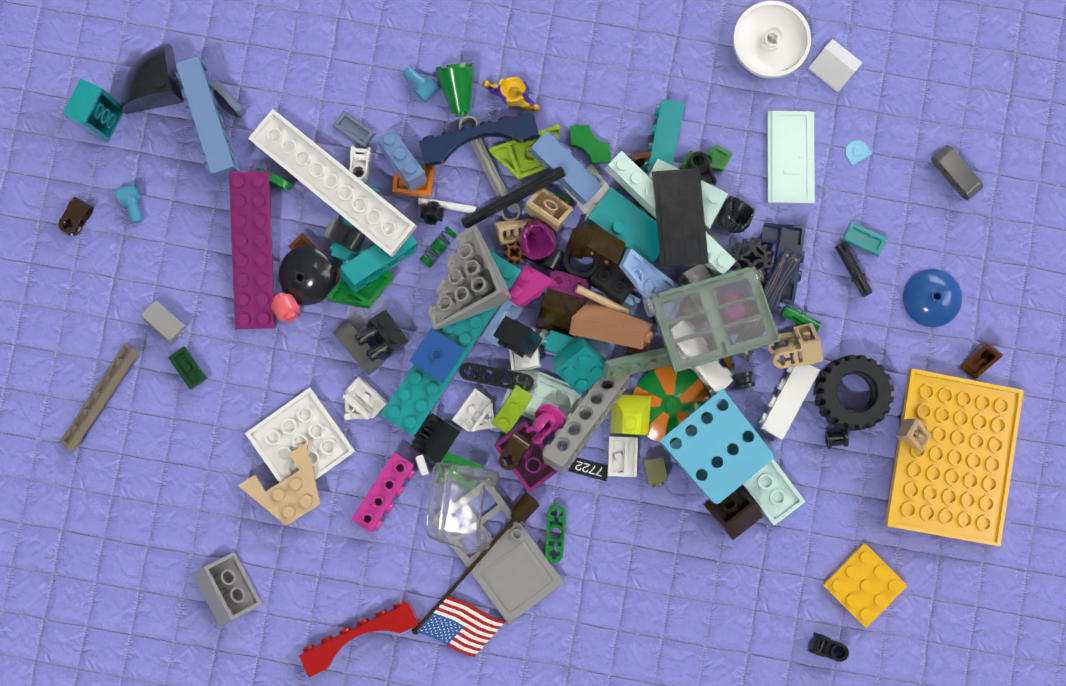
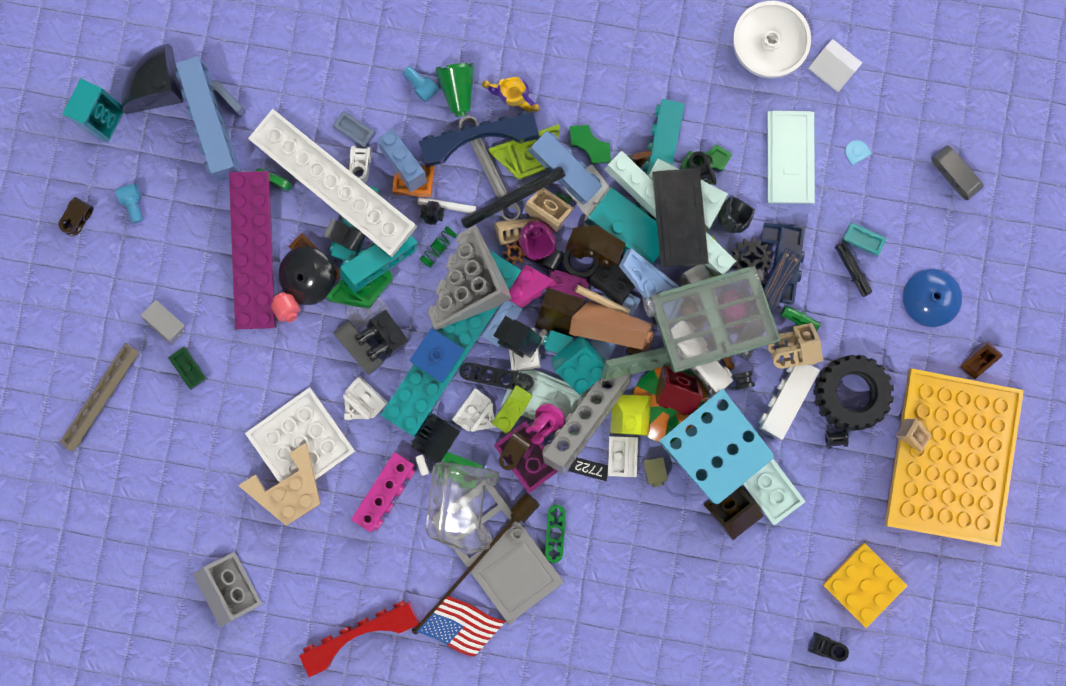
(678, 391): none -> dark red slope

